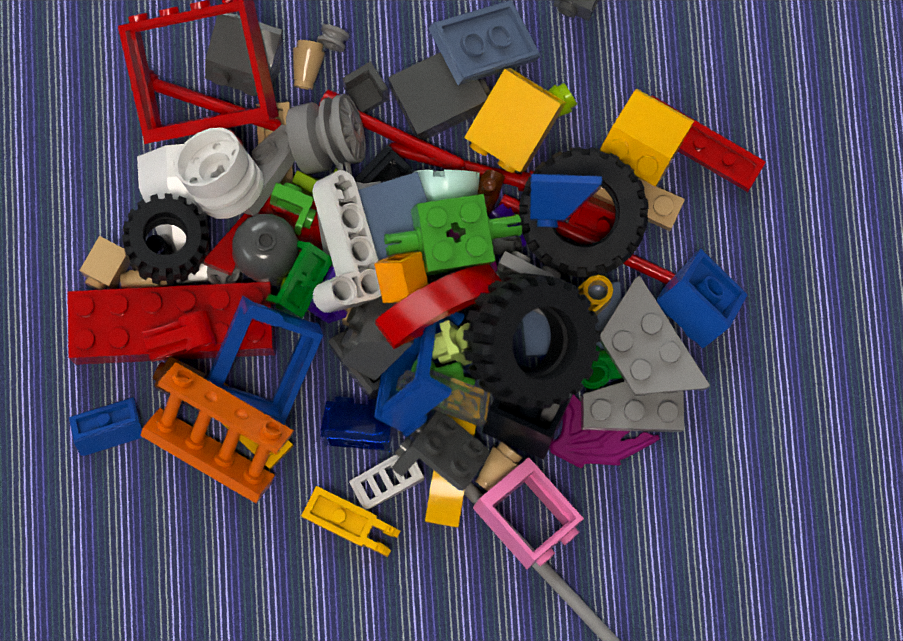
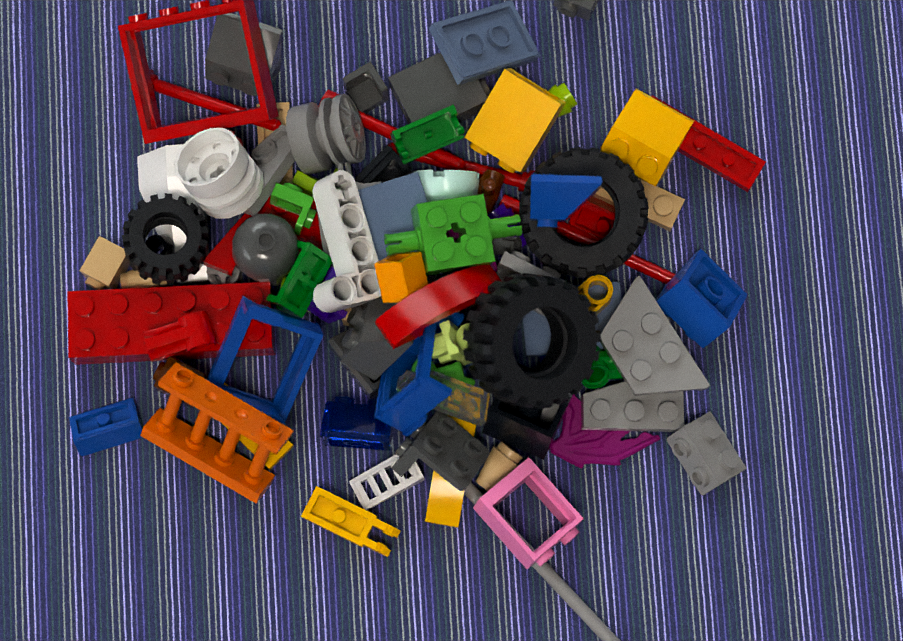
(306, 63): tan cone -> none
(333, 37): light grey bush -> none
(427, 134): none -> green hinge
(705, 453): none -> light grey bracket

